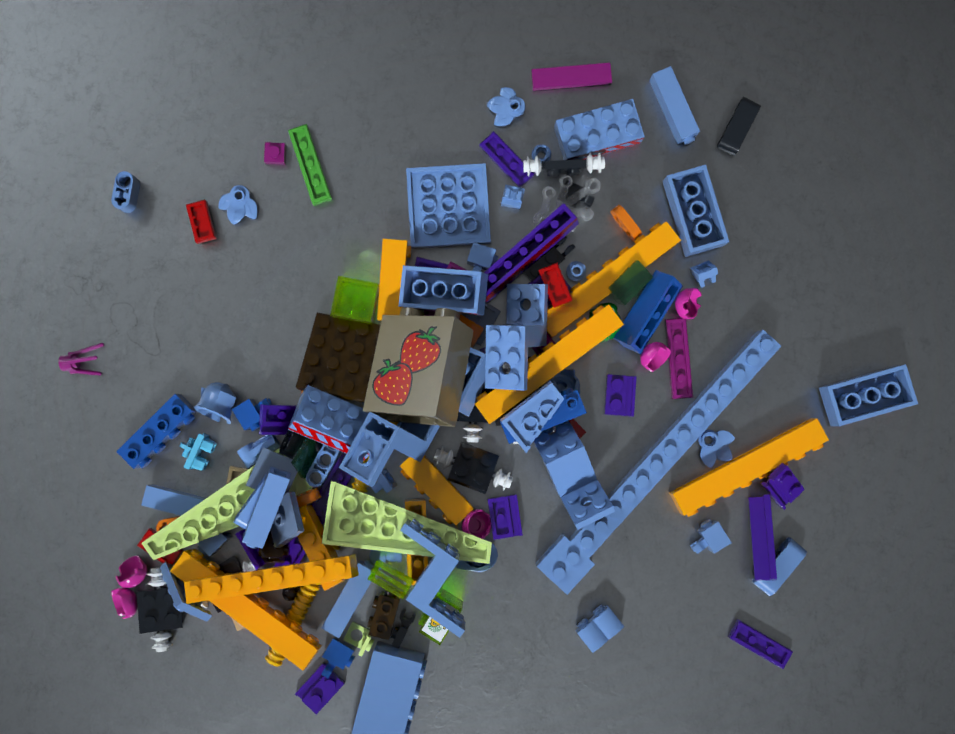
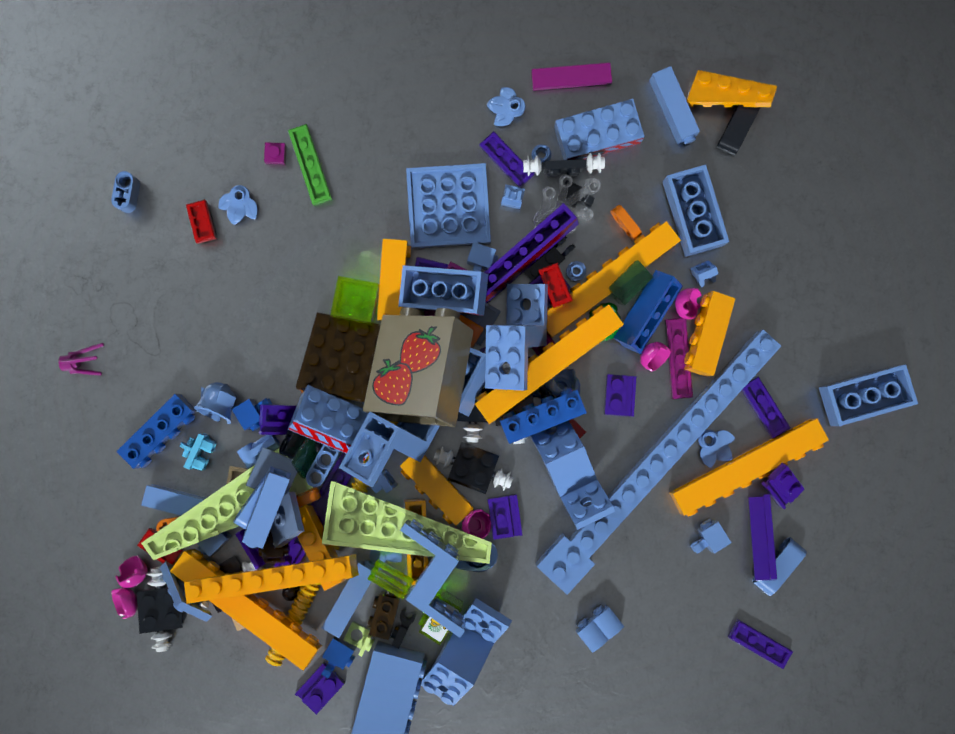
(464, 657): none -> medium blue bracket
(532, 414): medium blue wing -> none
(709, 333): none -> light orange brick
(725, 90): none -> light orange wing
(765, 407): none -> dark purple tile

